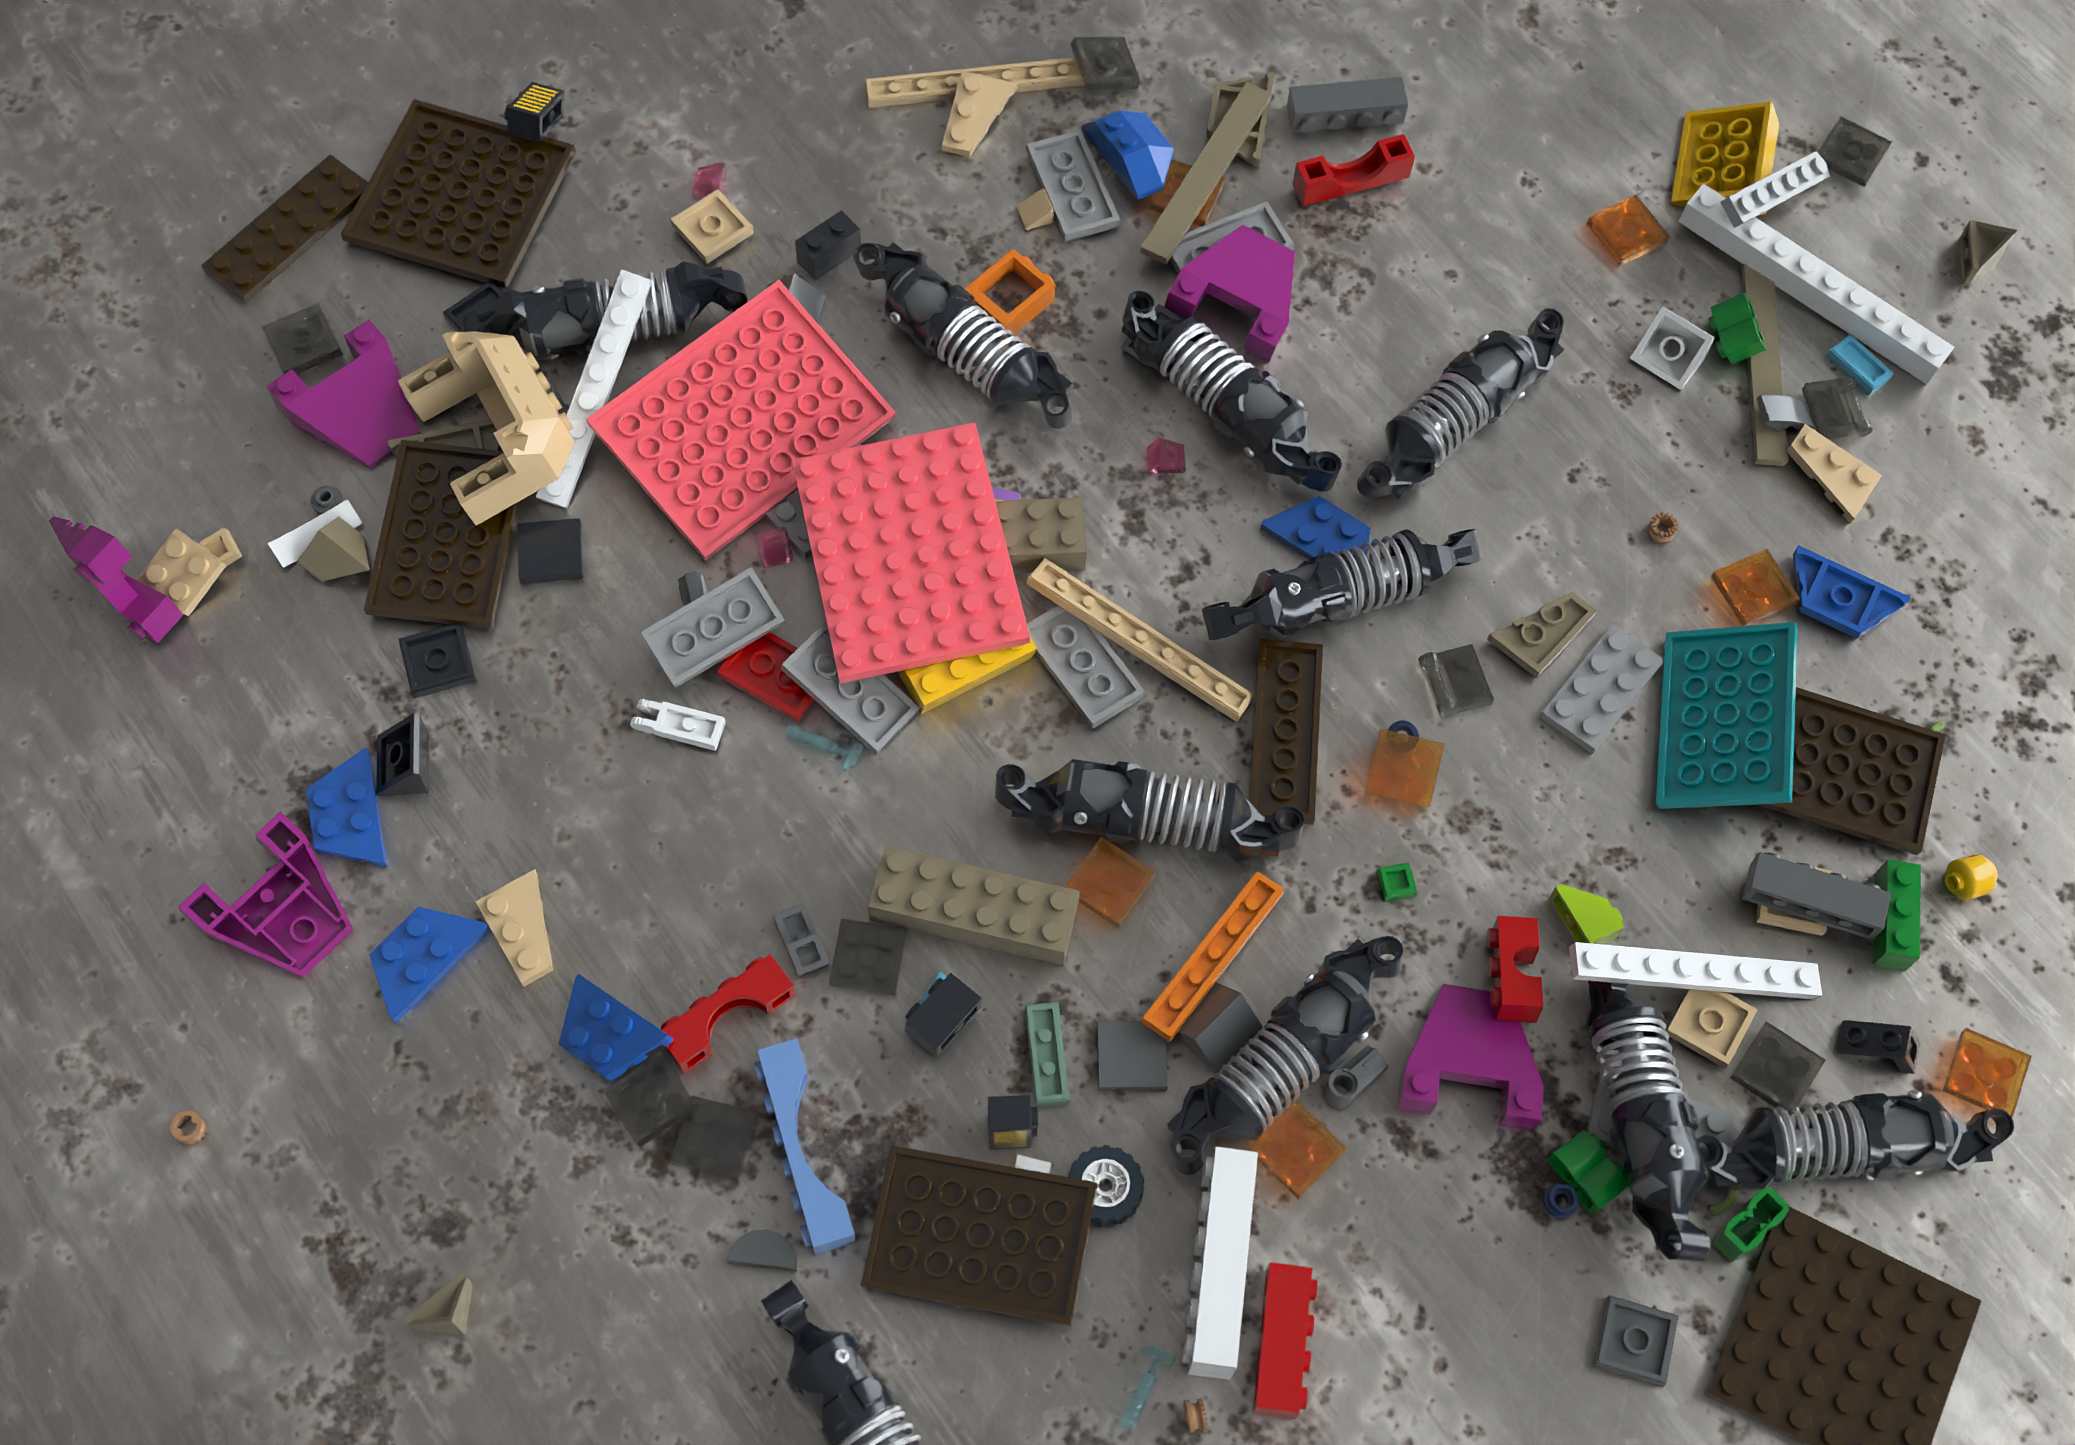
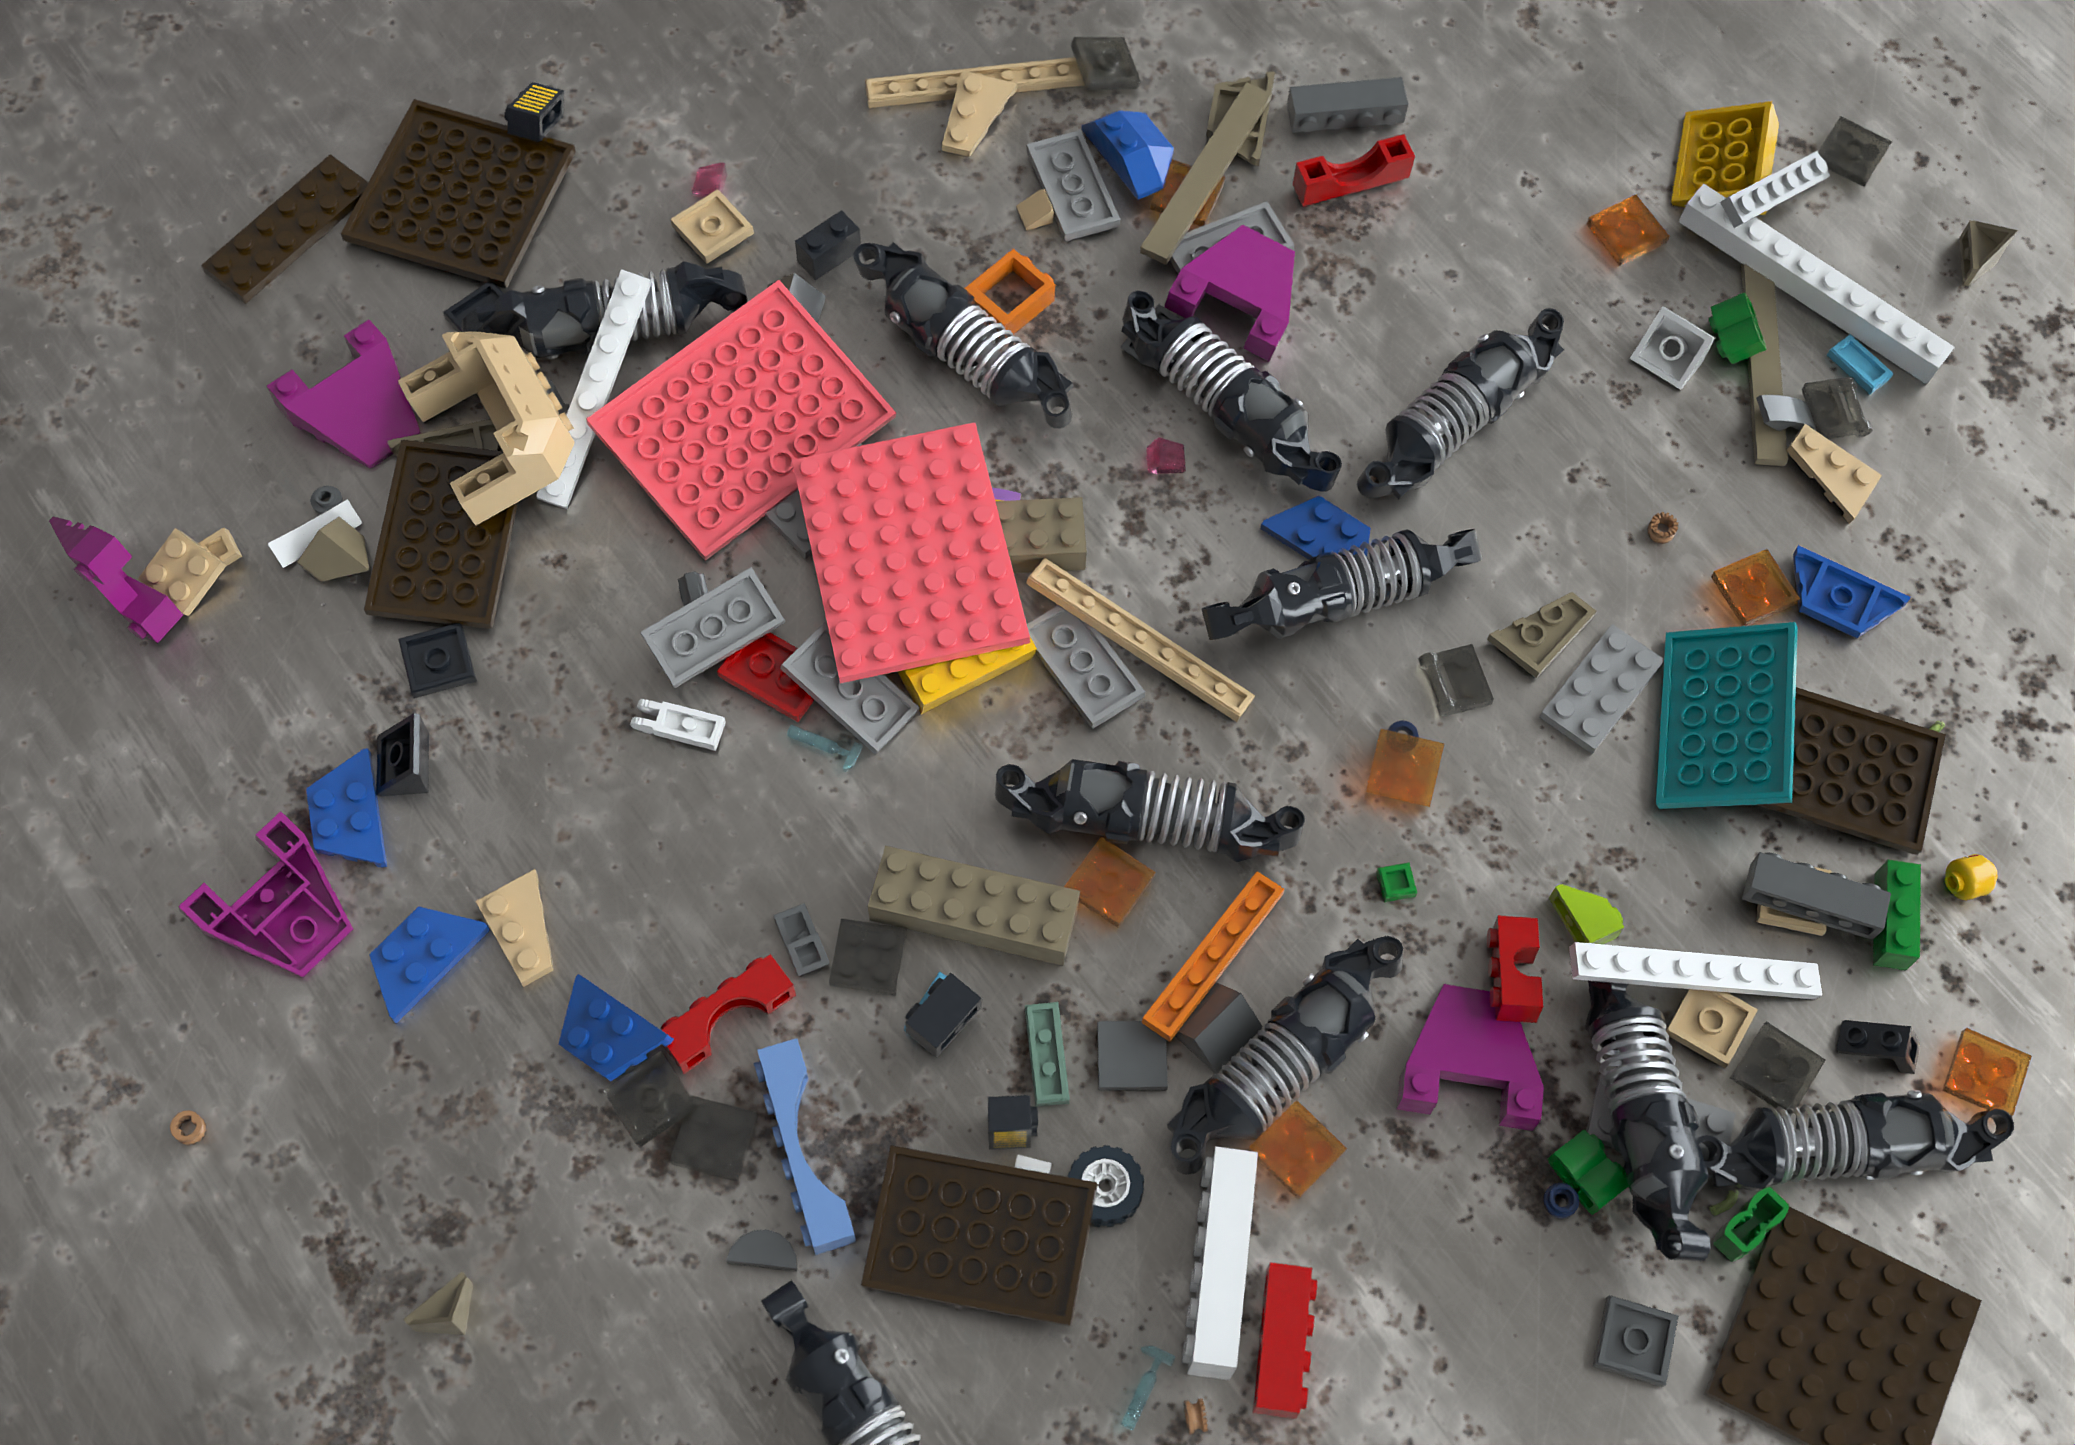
(302, 340): clear smoke plate -> none
(550, 550): black tile -> none
(774, 547): clear pink slope -> none
(1286, 727): dark brown plate -> none
(1354, 1076): dark grey piece -> none

